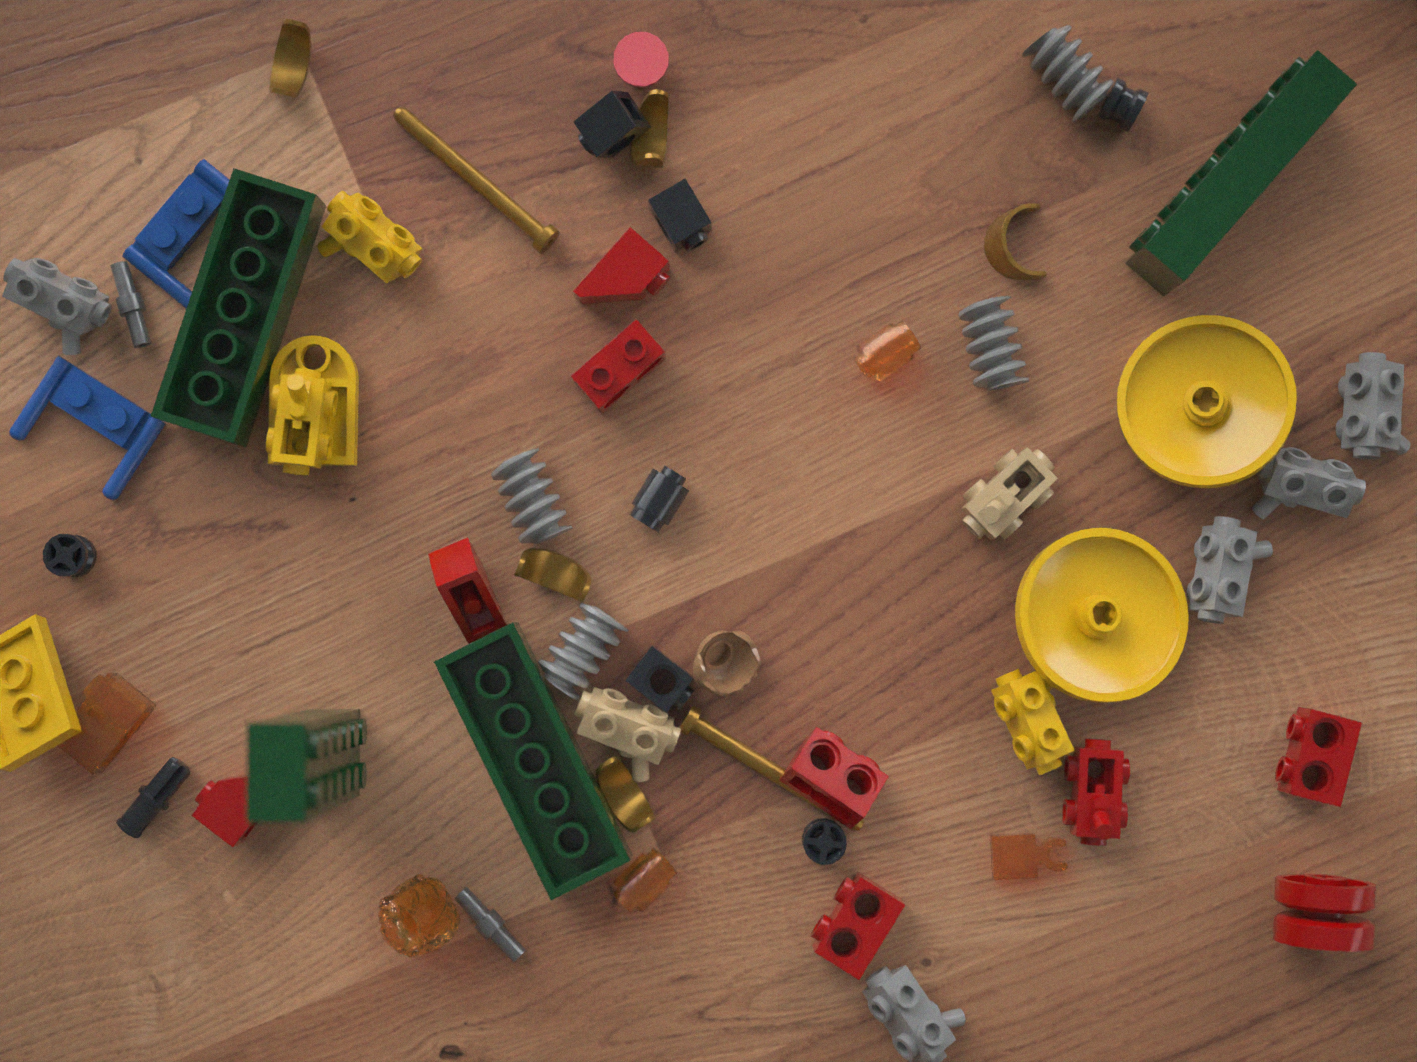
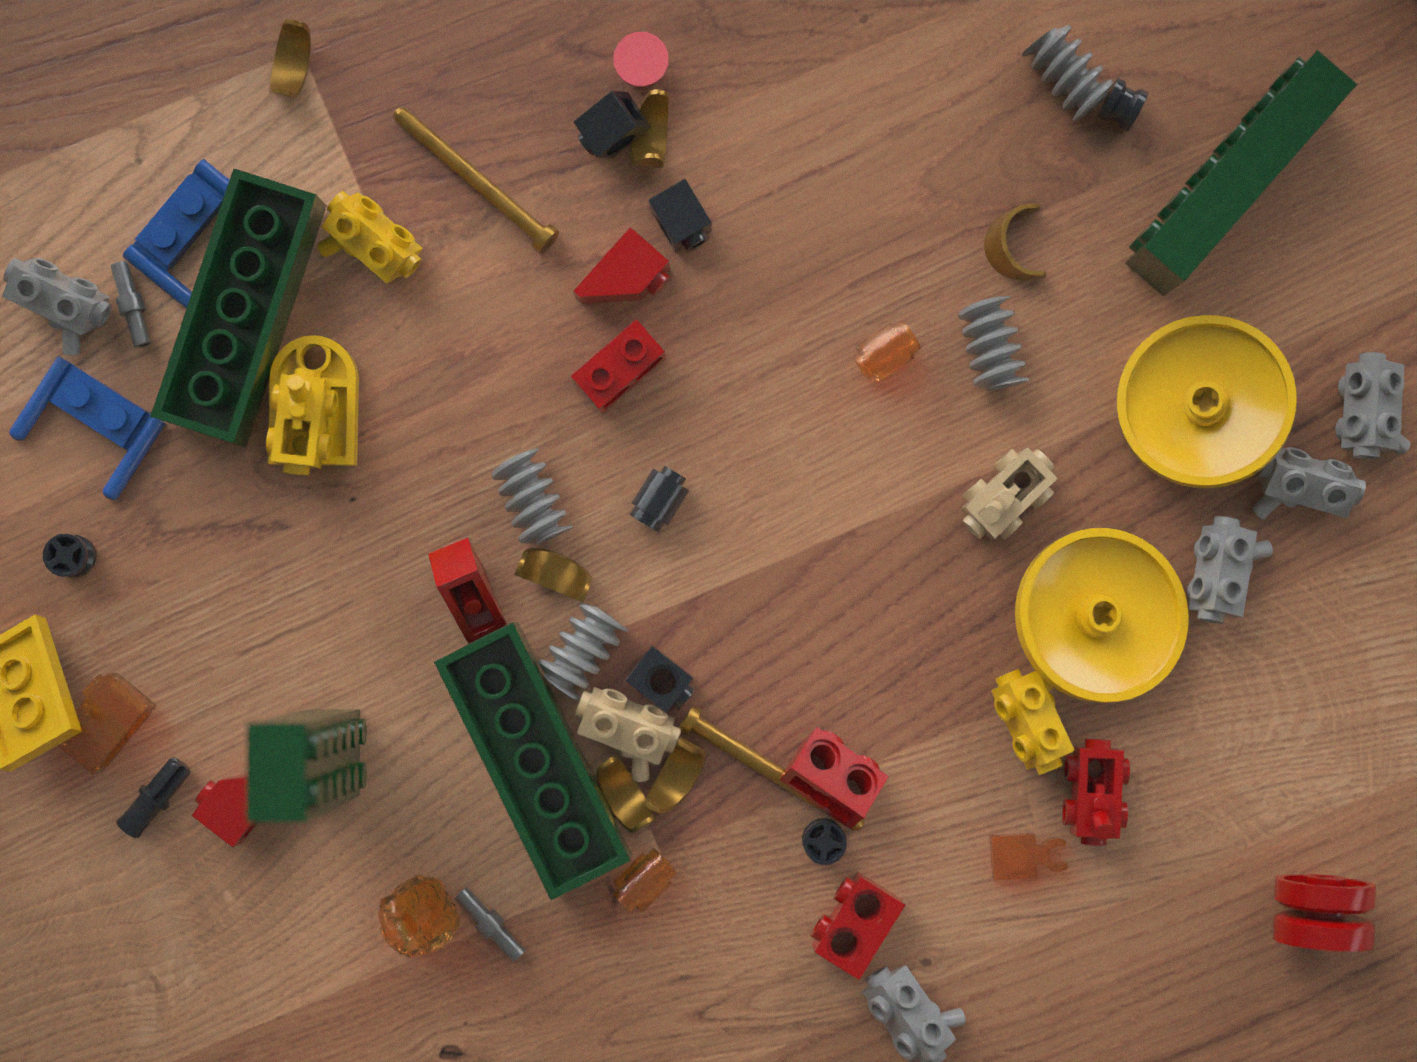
(676, 777): none -> pearl gold helmet
(726, 662): medium nougat hair -> none
(1330, 759): red brick -> none

